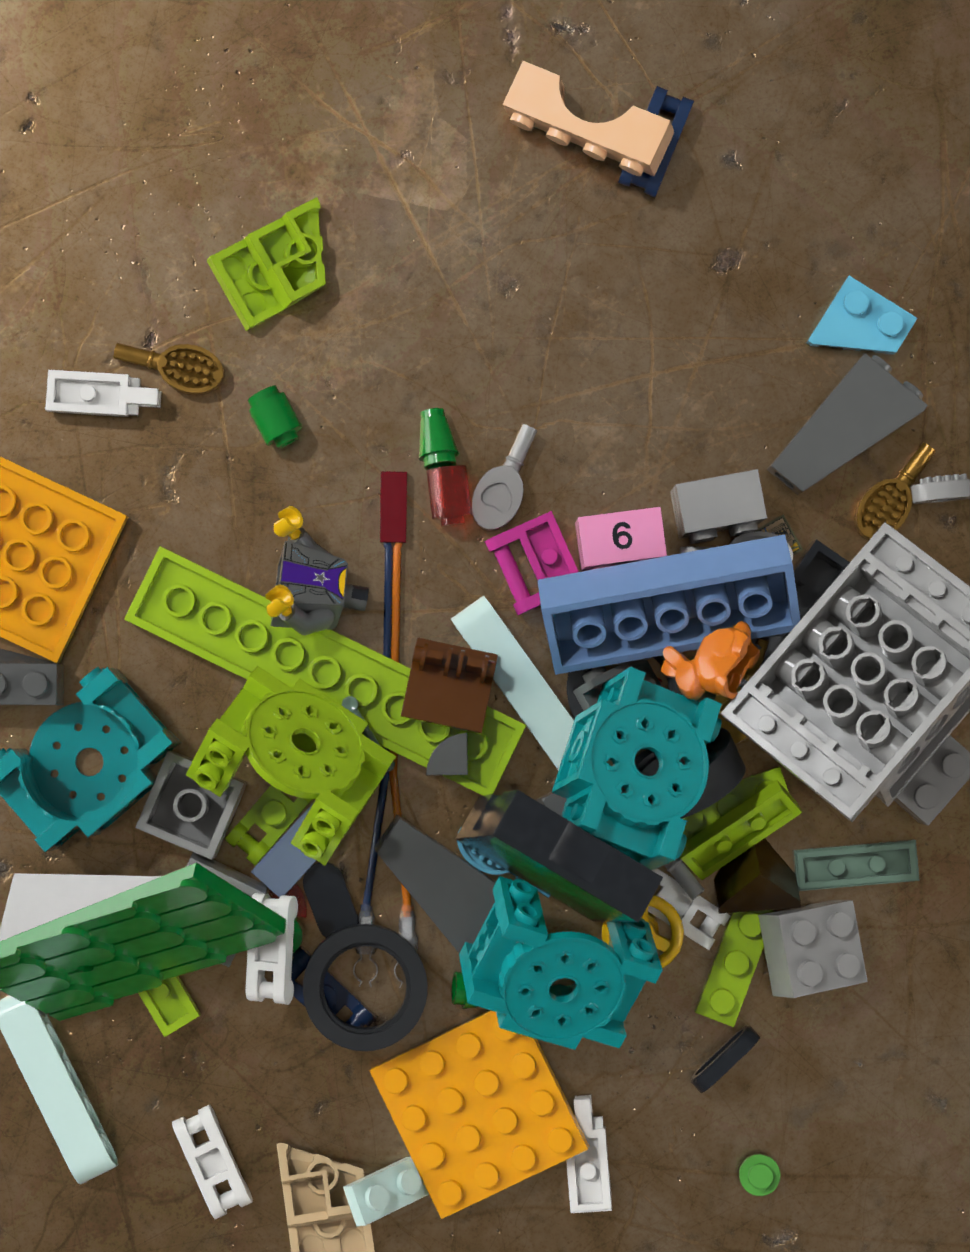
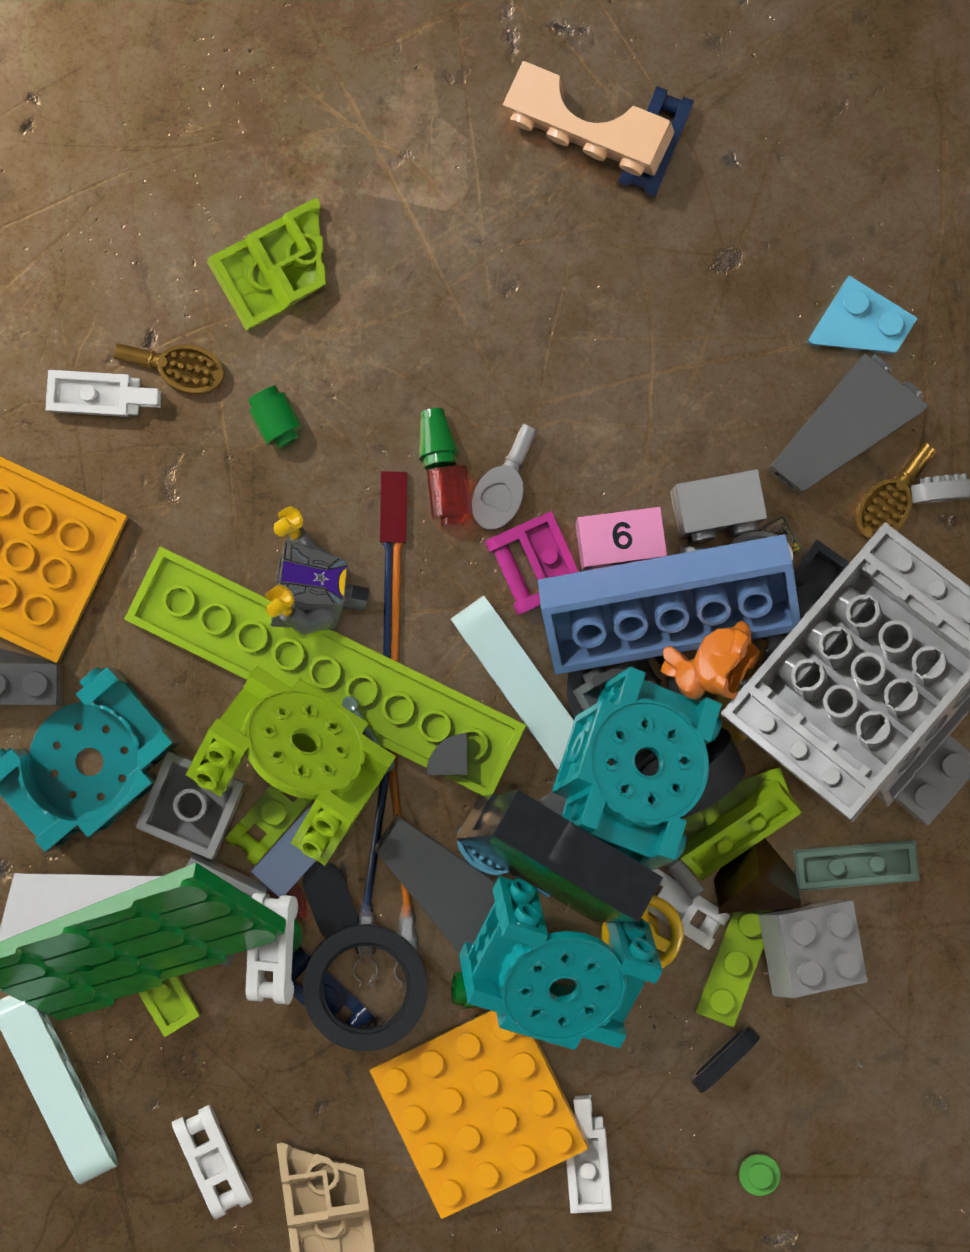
(385, 1191): light aqua plate -> none
(449, 685): reddish brown hinge -> none

